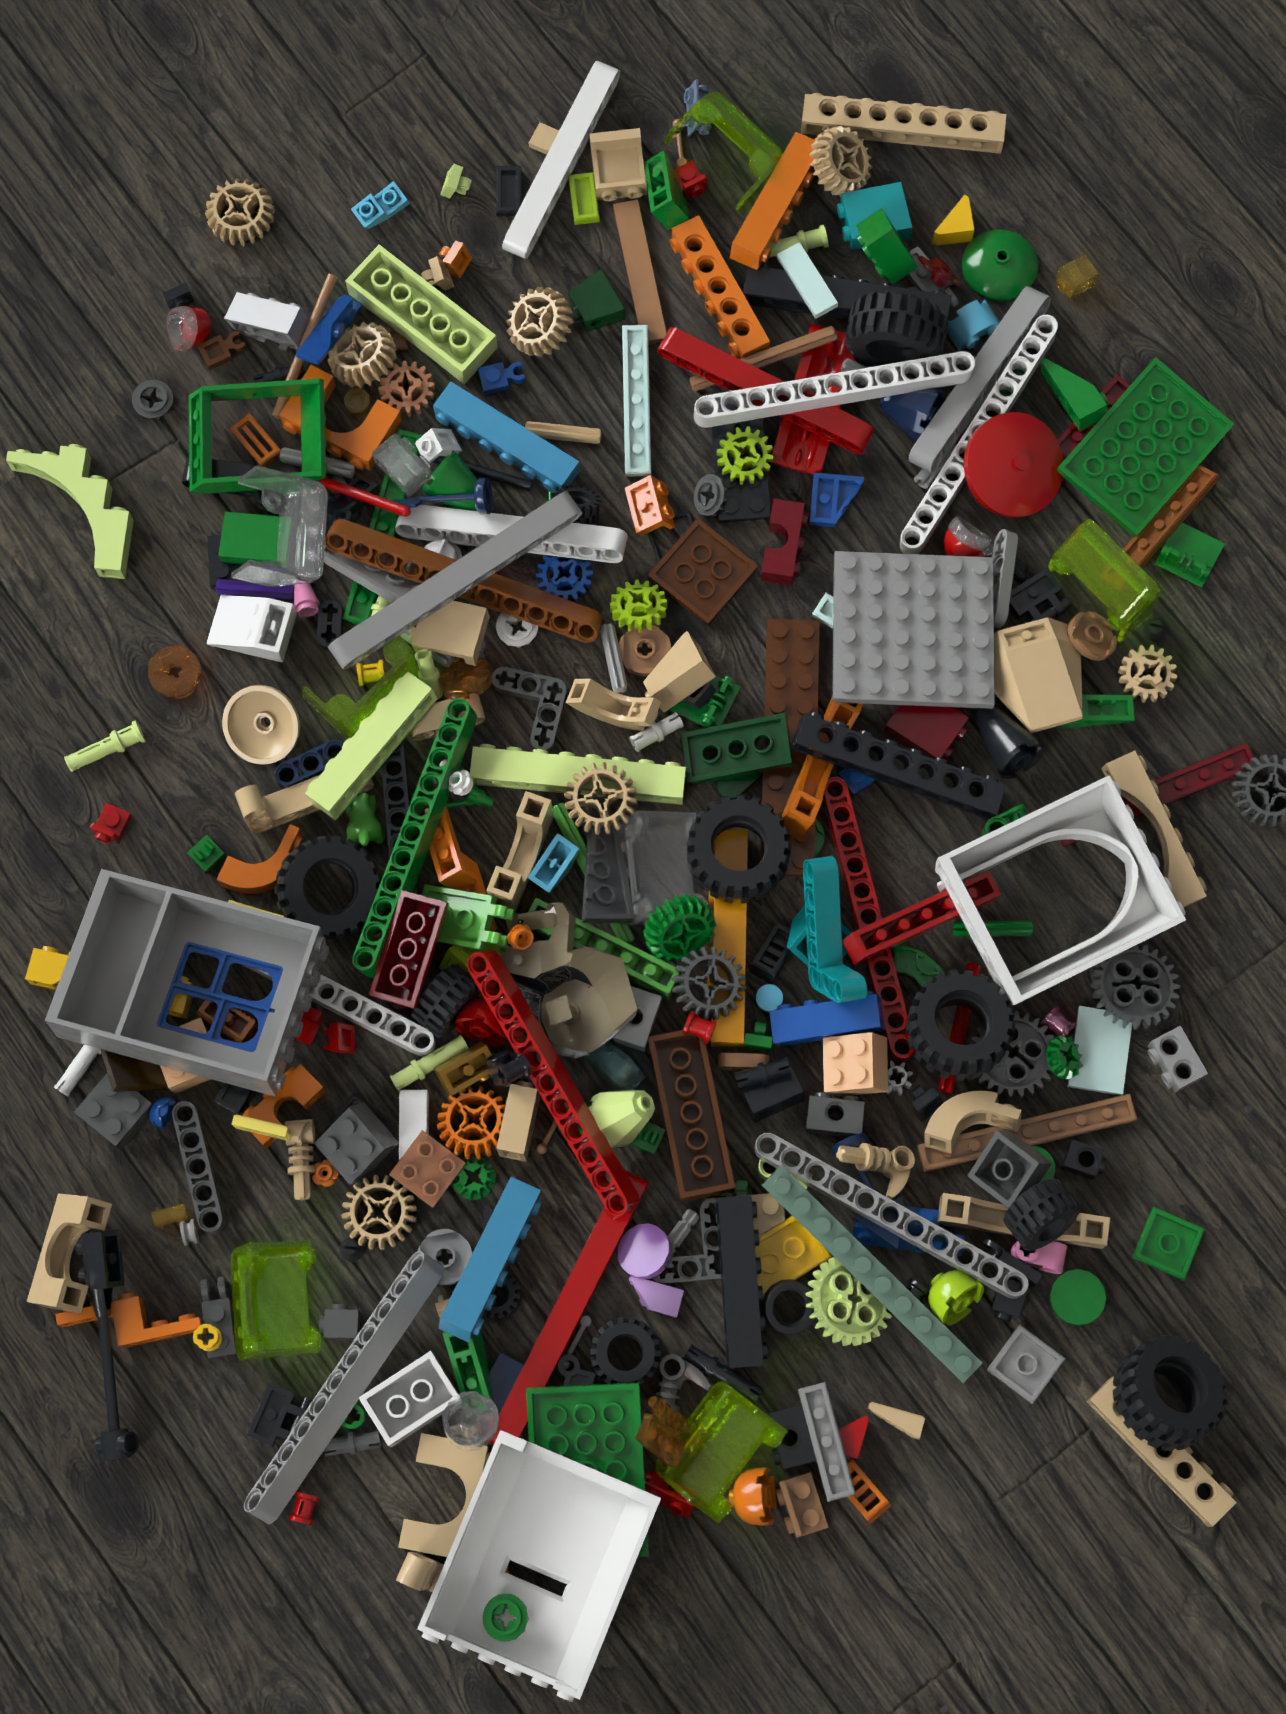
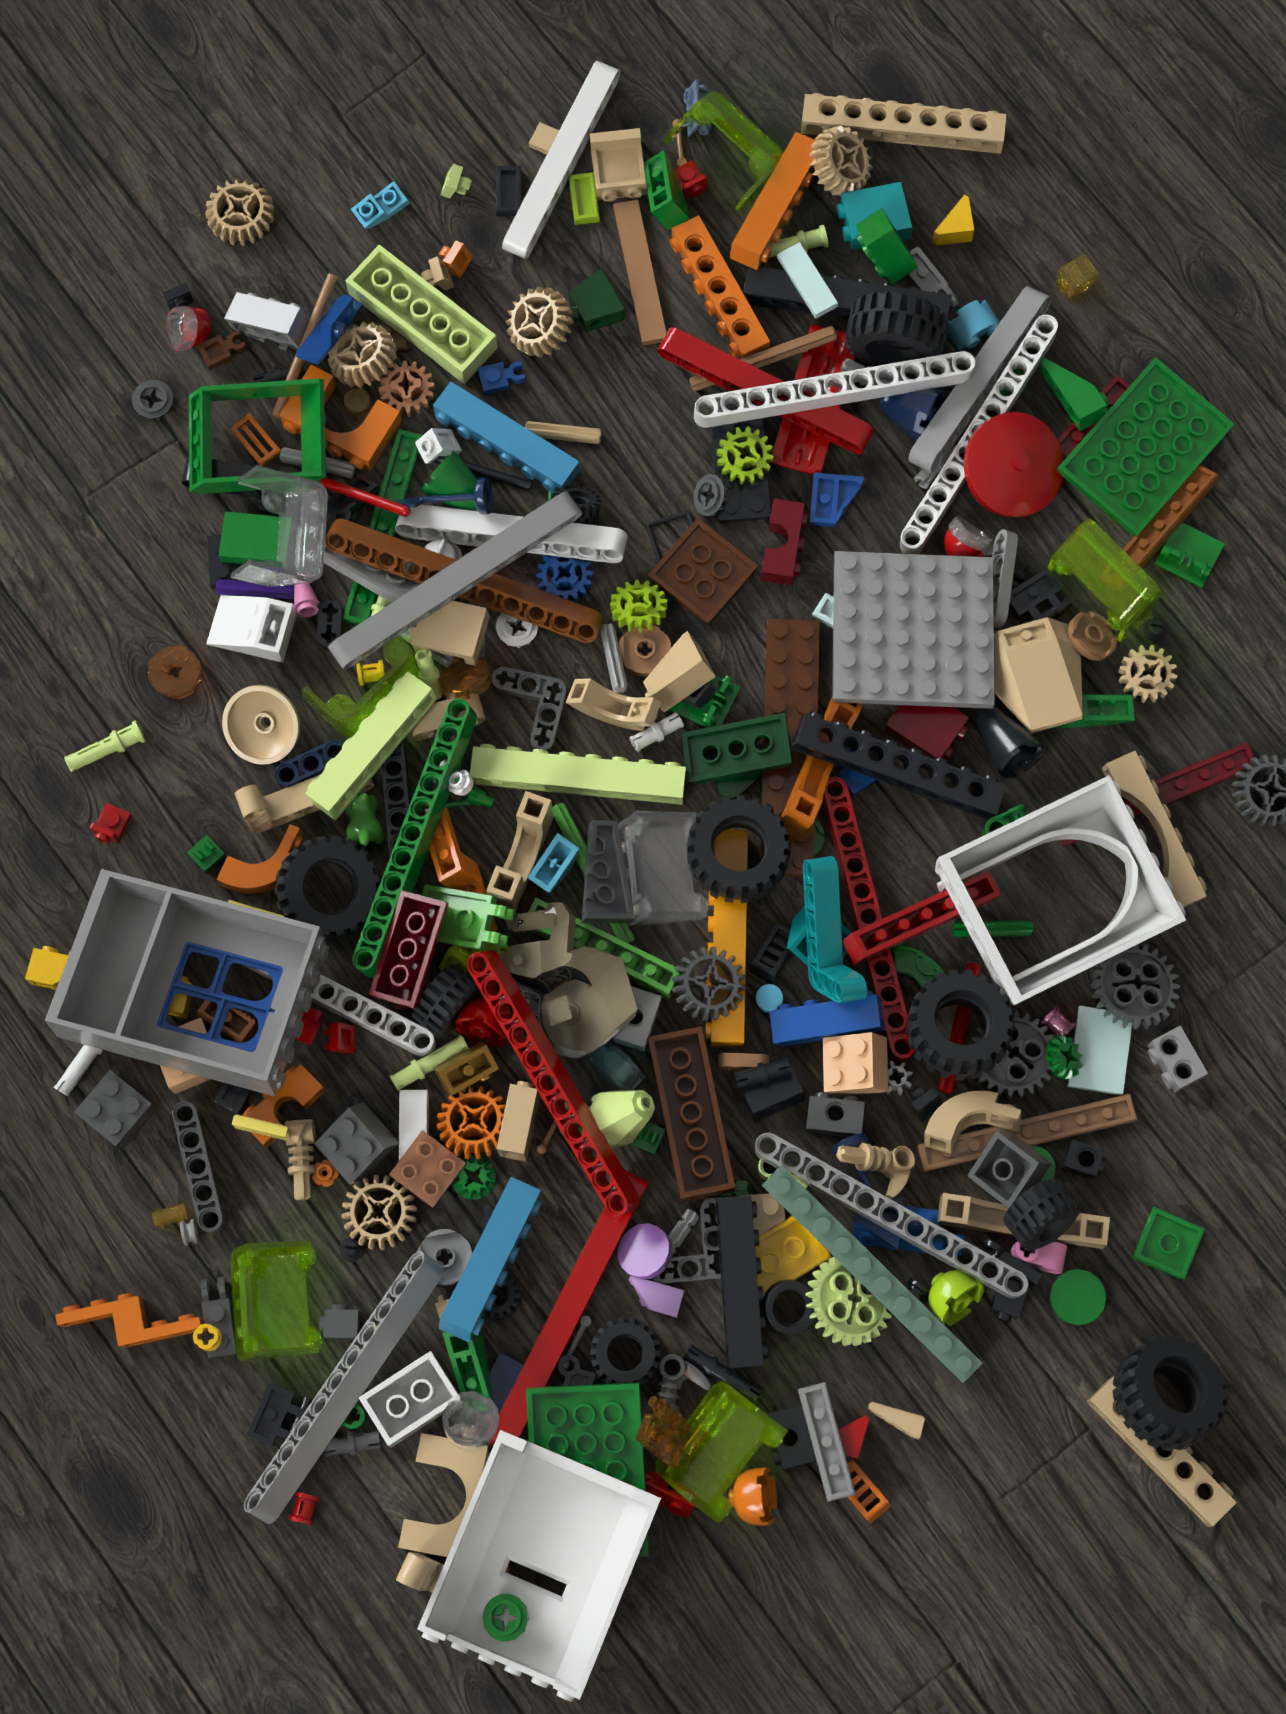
(52, 1279): tan arch -> none
(70, 472): yellowish green arch -> none
(101, 1273): black bar -> none
(132, 1074): dark brown tile -> none
(162, 1112): blue plate -> none
(402, 464): clear brick -> none
(507, 1067): black piece -> none
(524, 940): orange plate -> none
(596, 776): tan gear -> none
(636, 400): light aqua tile -> none
(649, 505): orange bracket -> none
(679, 927): green gear -> none
(699, 1027): red bush -> none
(758, 1040): green tile -> none
(802, 1505): medium nougat bracket -> none
(940, 271): dark red plate -> none
(998, 278): green dish -> none
(1025, 1364): light grey tile -> none

